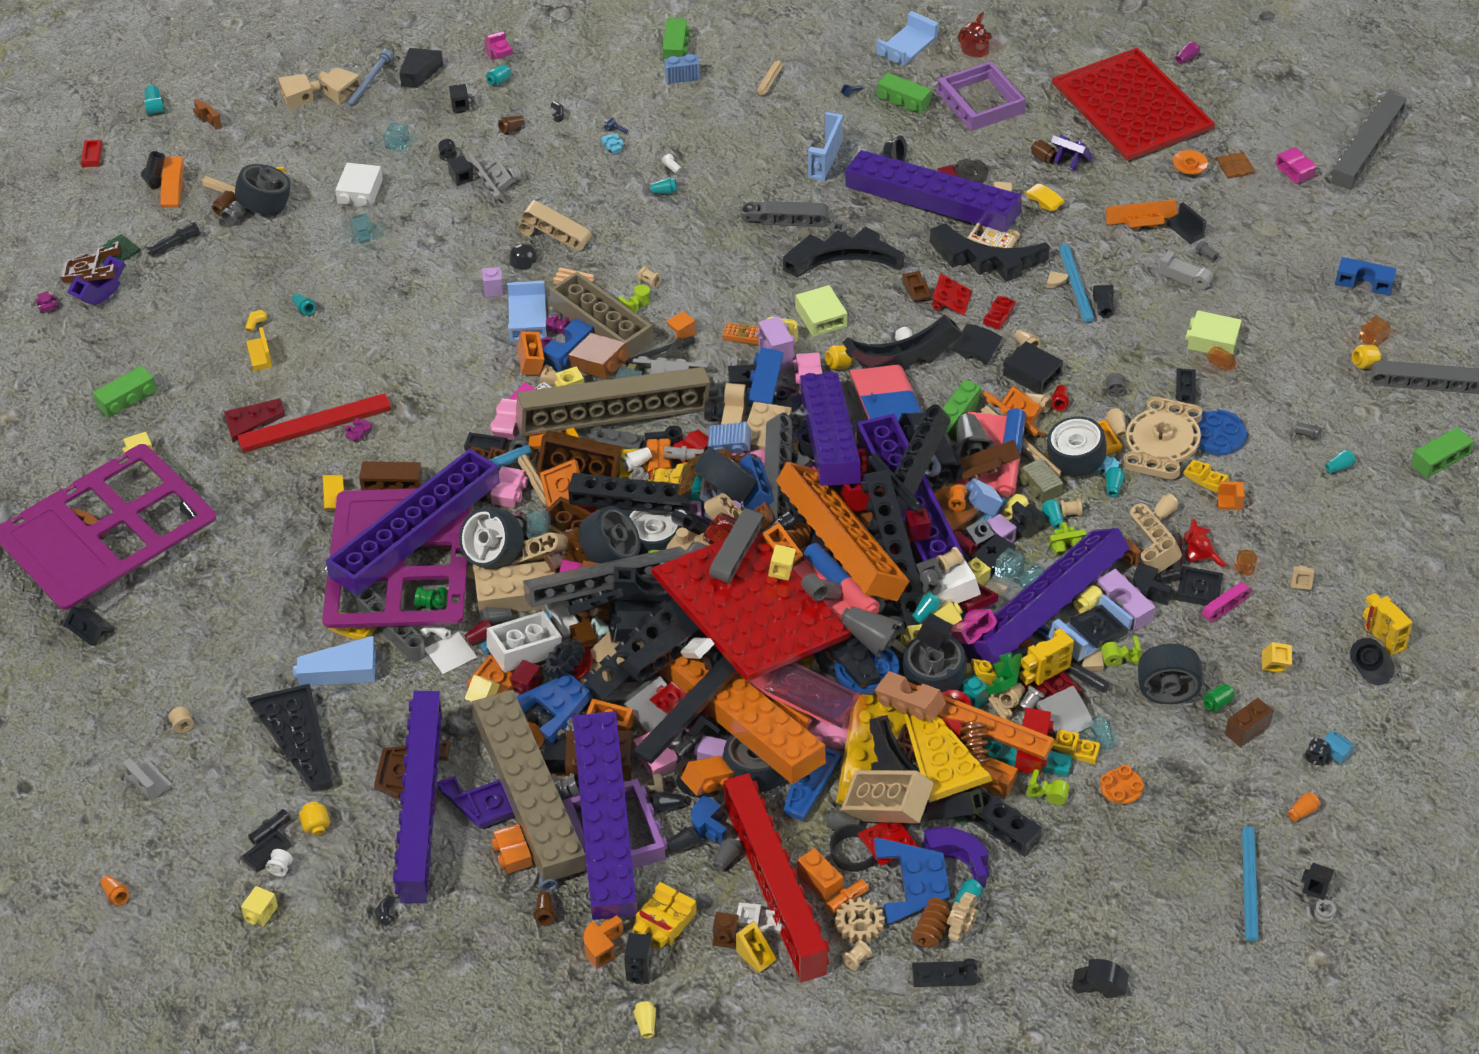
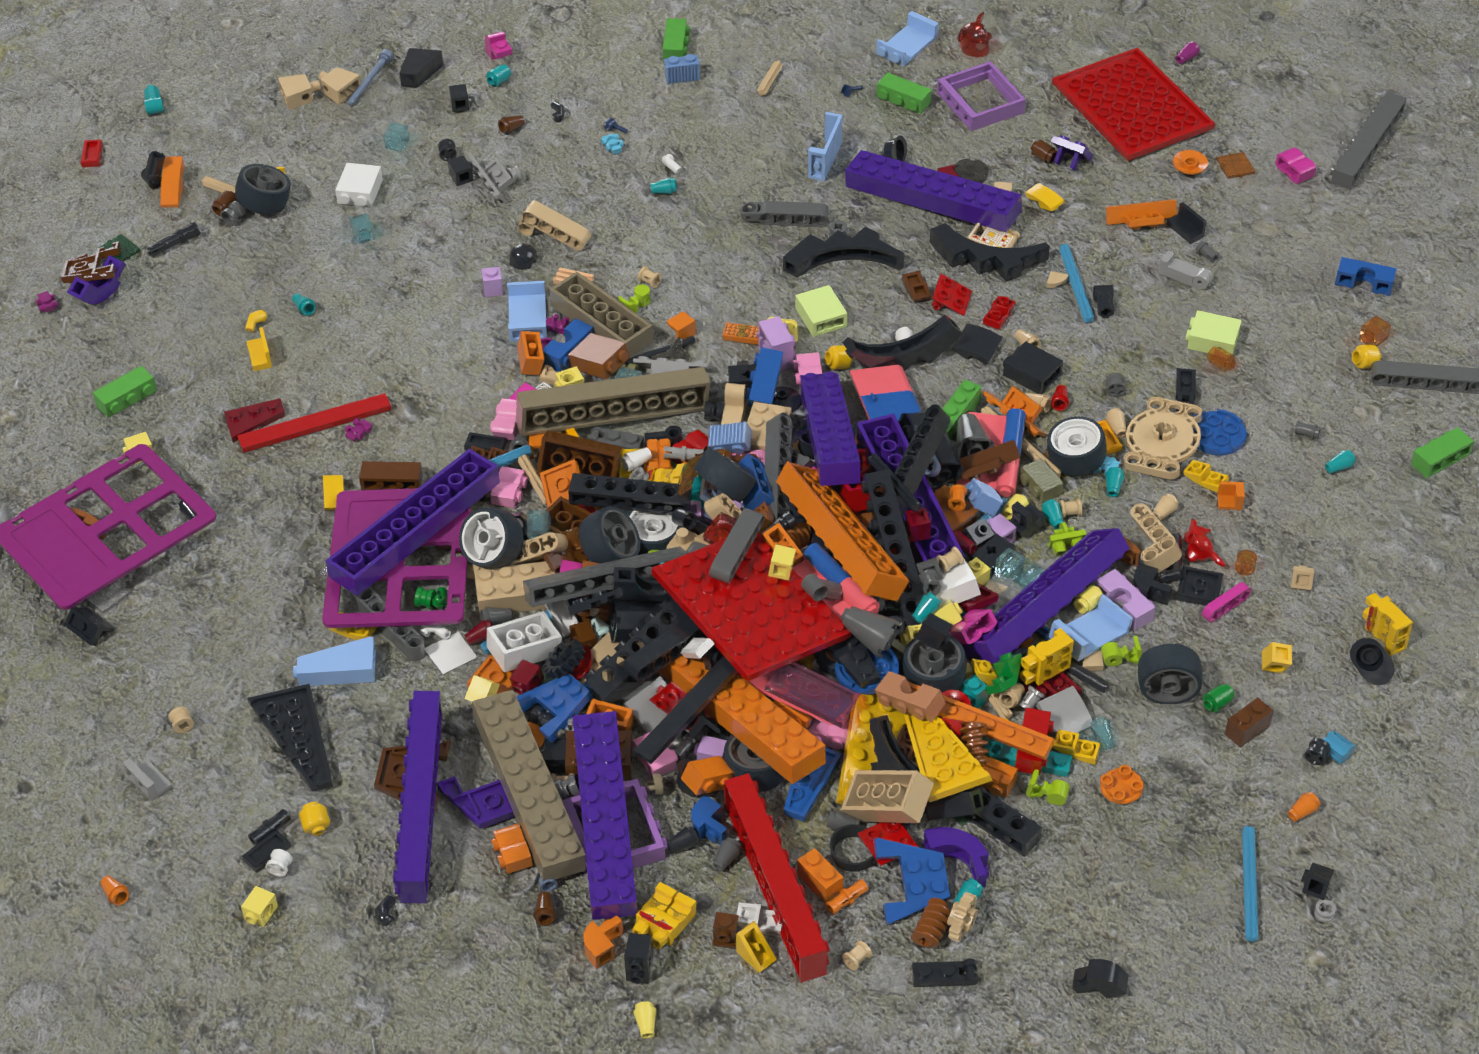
(207, 114): dark orange slope -> none
(665, 801): black cone -> none
(859, 920): tan gear -> none
(1099, 626): black tile -> none

